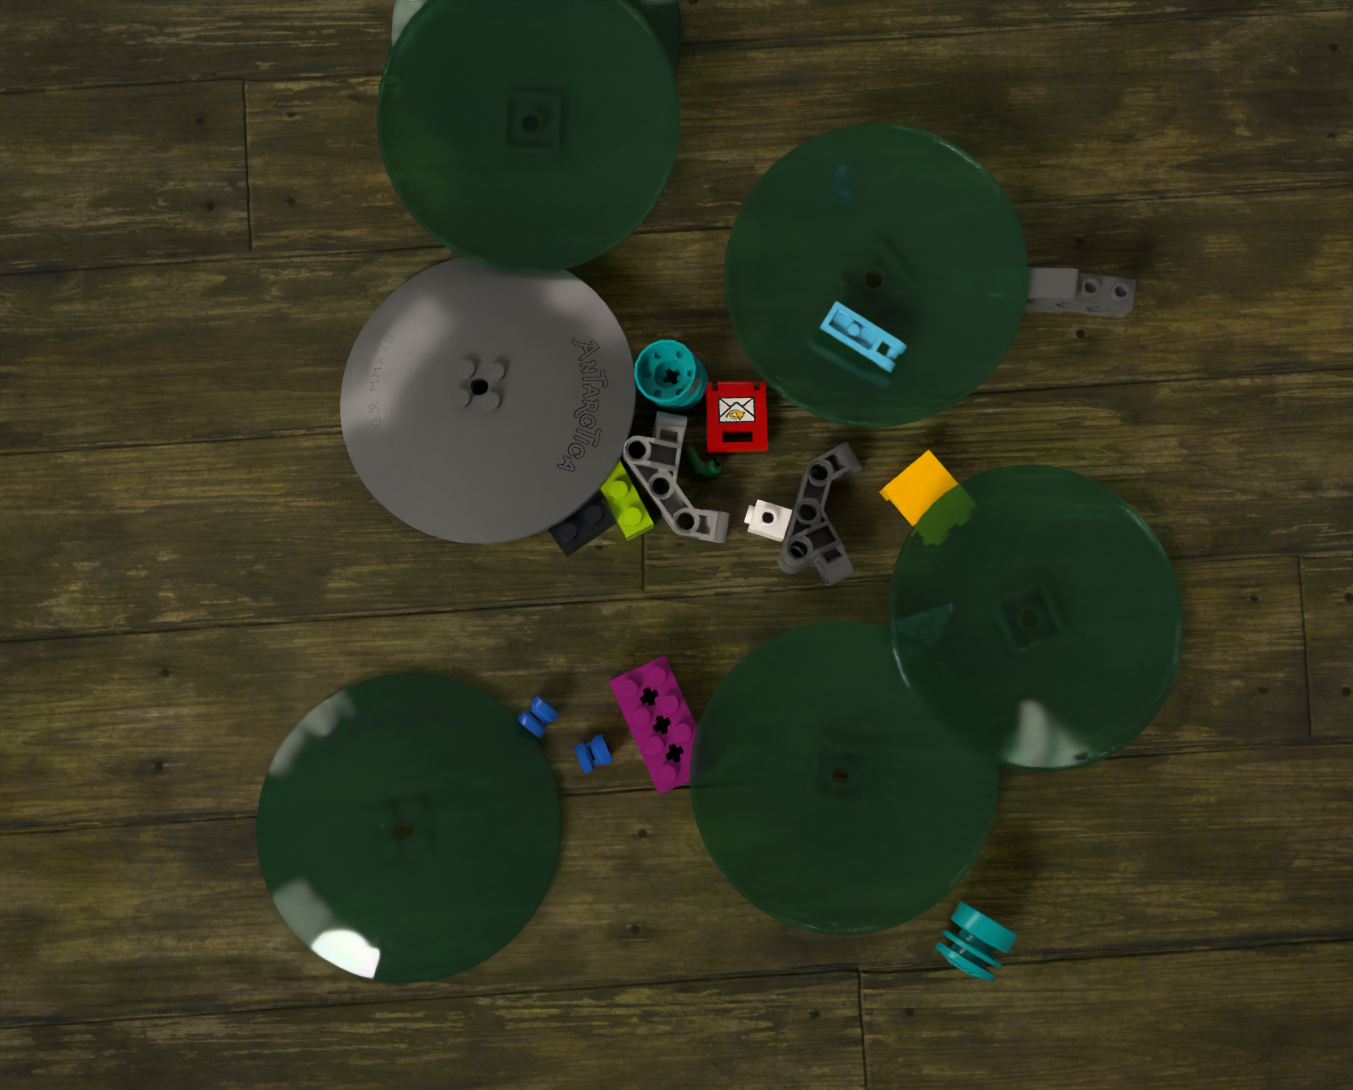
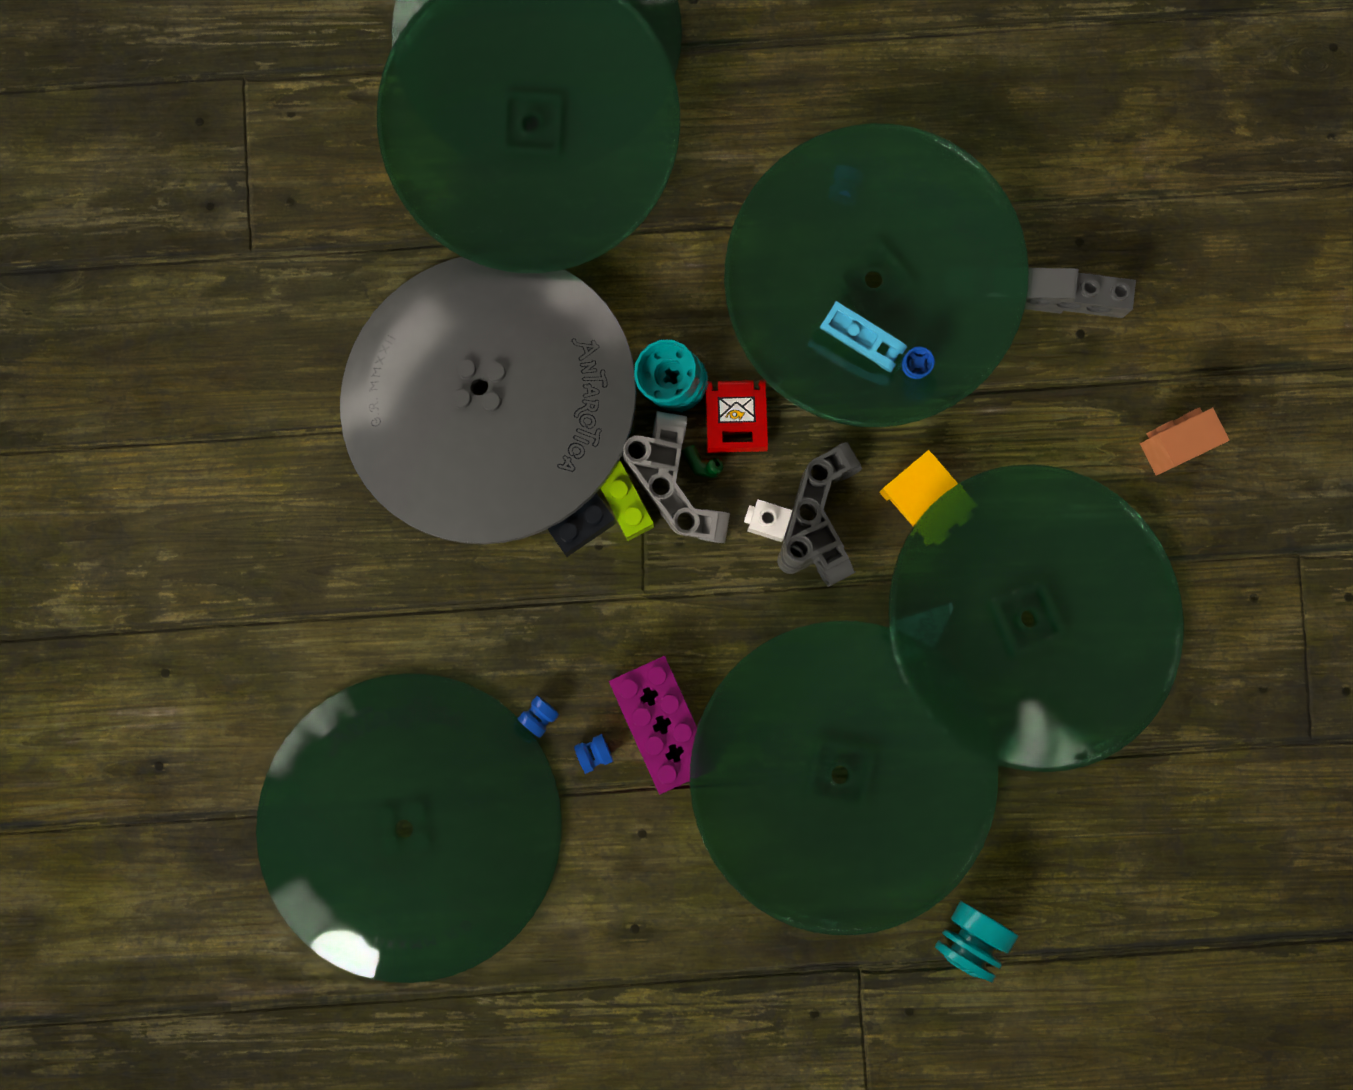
(922, 360): none -> blue wheel
(1183, 439): none -> nougat brick

